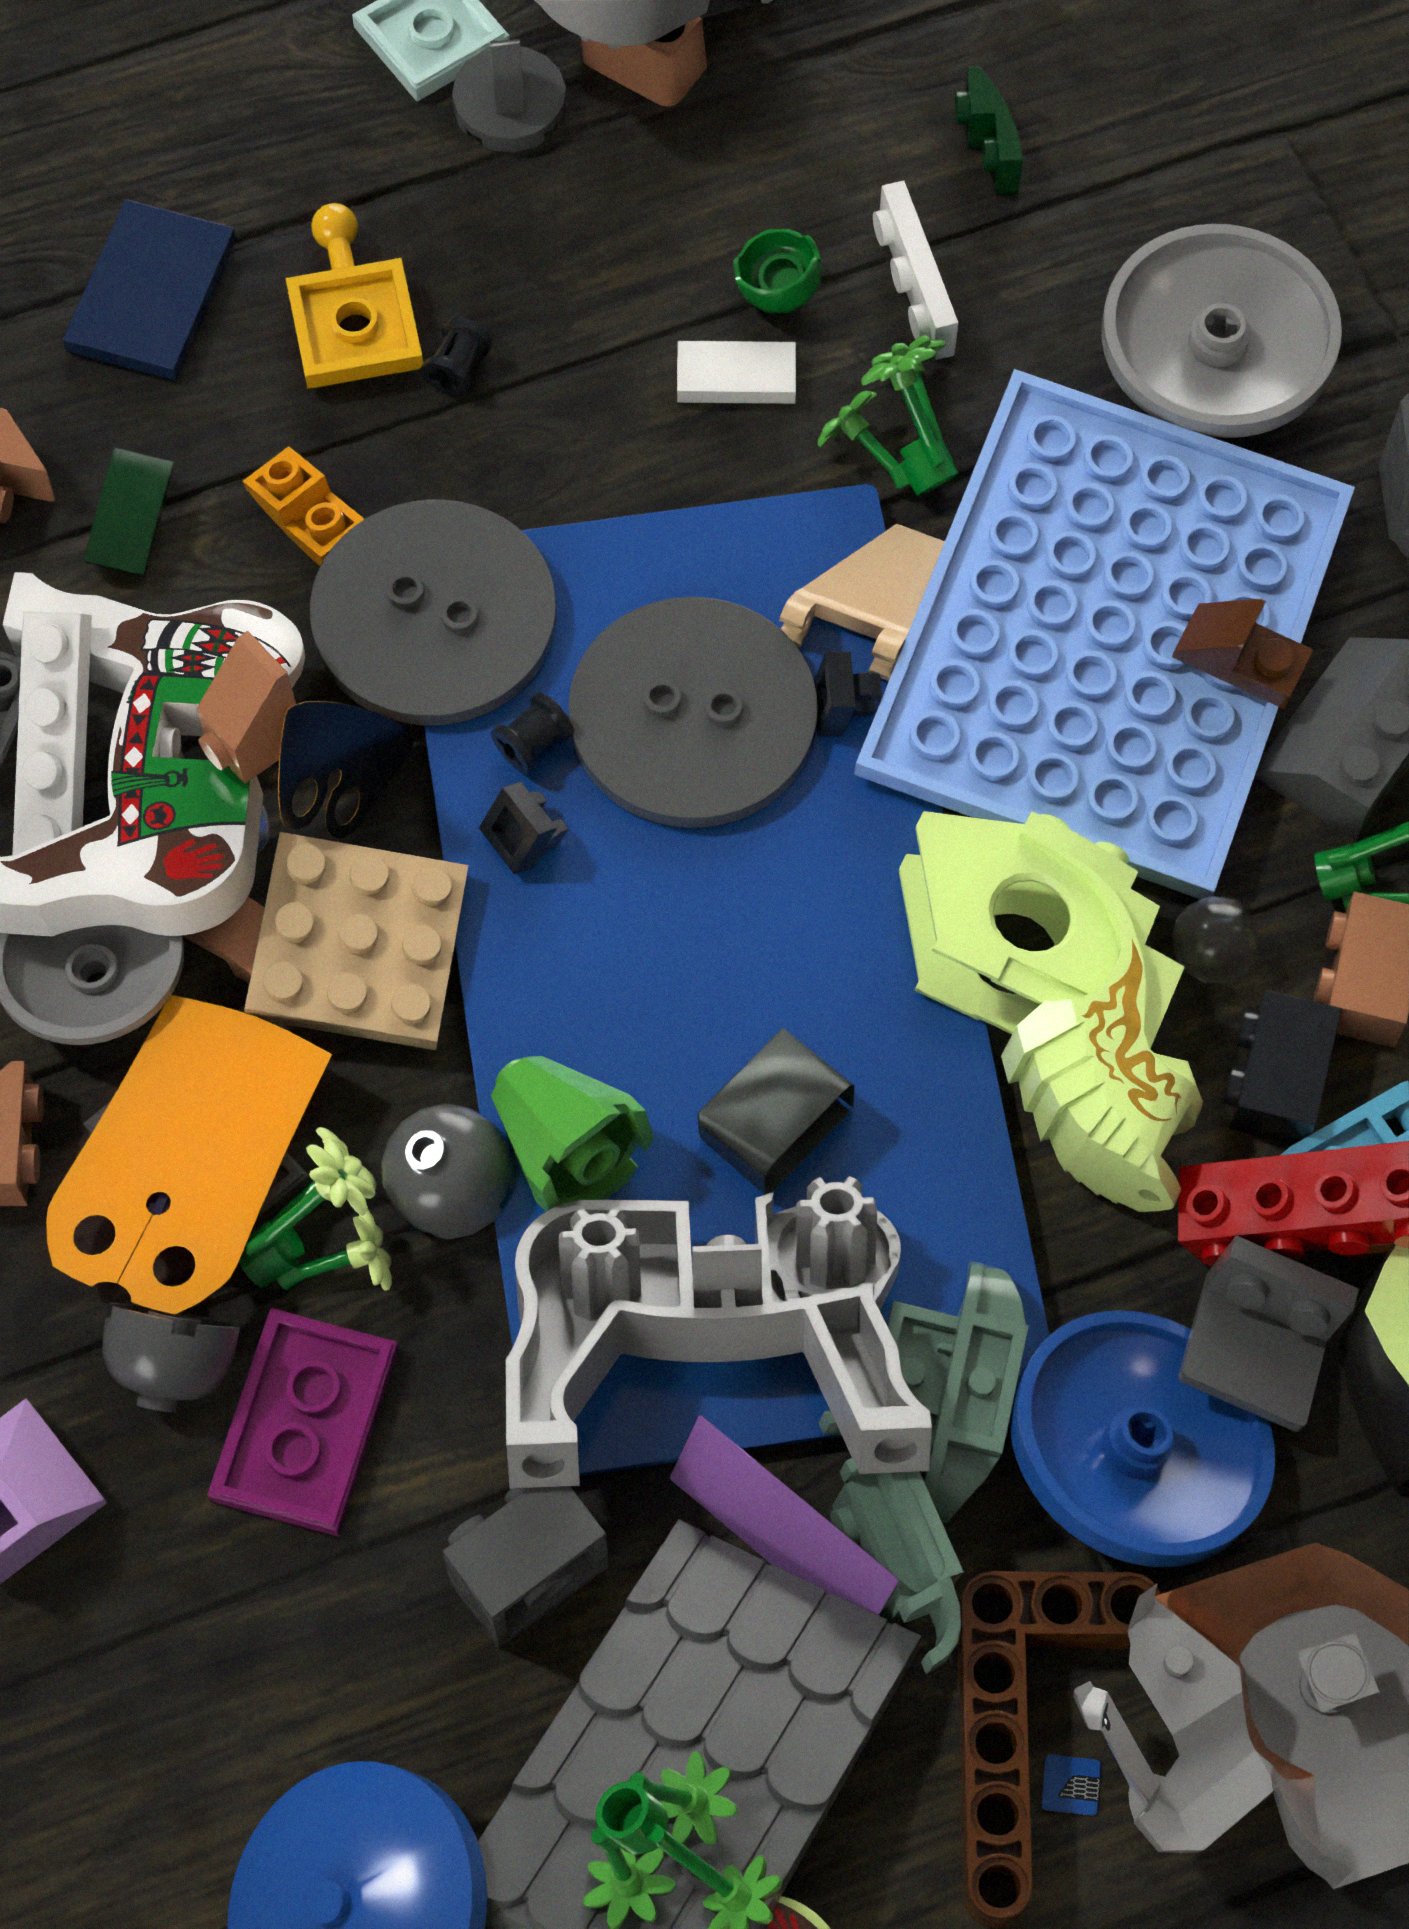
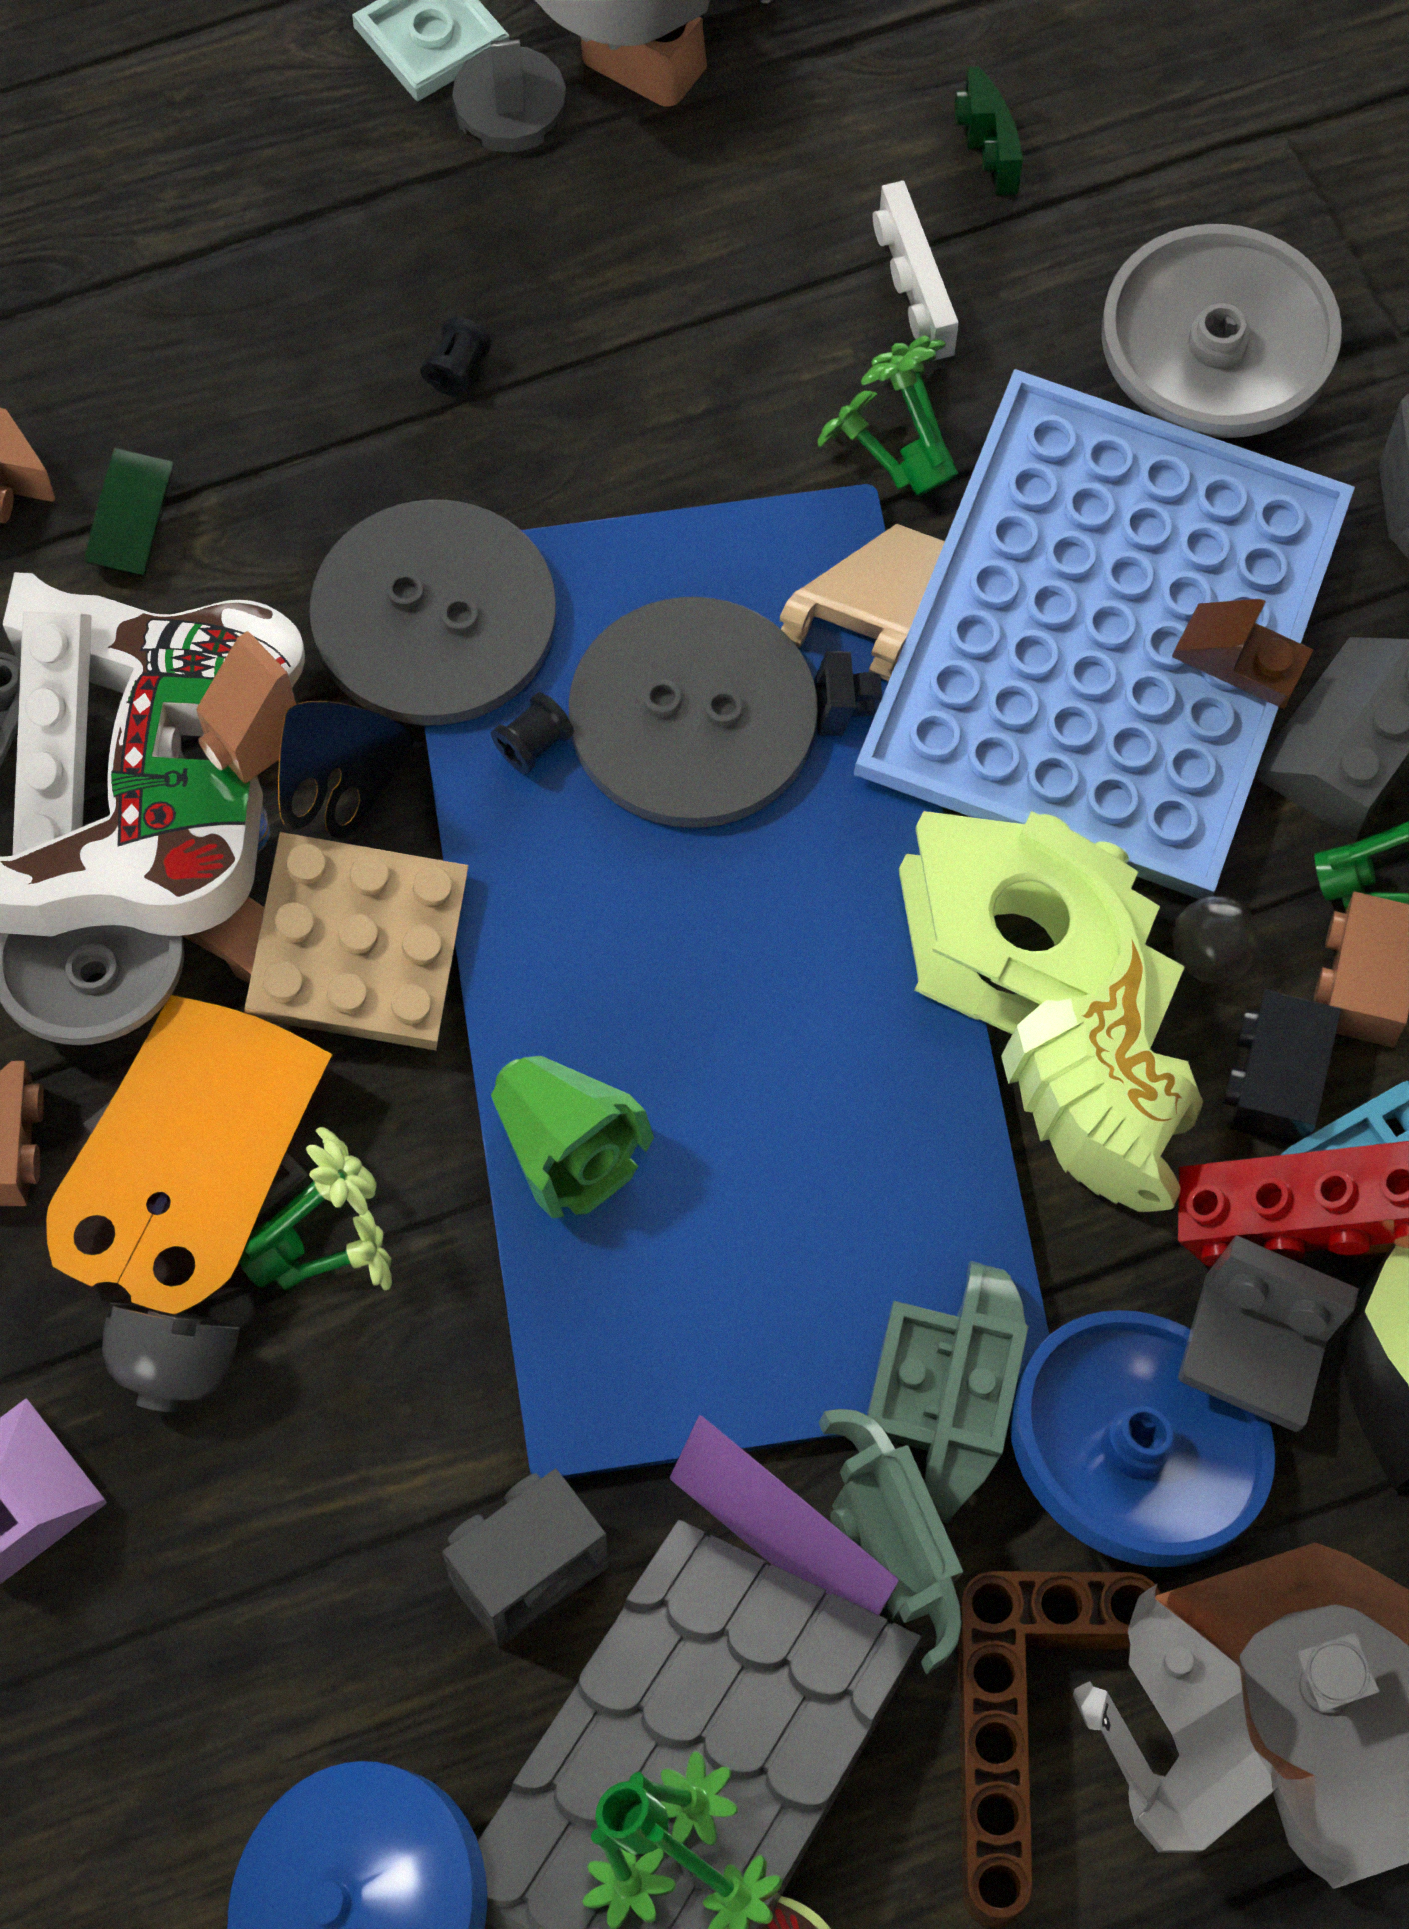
(150, 289): dark blue tile -> none
(301, 503): light orange slope -> none
(303, 1422): magenta tile -> none
(368, 290): yellow plate -> none
(448, 1170): dark grey cylinder -> none
(520, 827): black tile -> none
(621, 1282): light grey animal -> none
(736, 372): white tile -> none
(775, 1111): pearl dark grey piece -> none
(778, 270): green hair -> none
(1071, 1784): blue sticker -> none

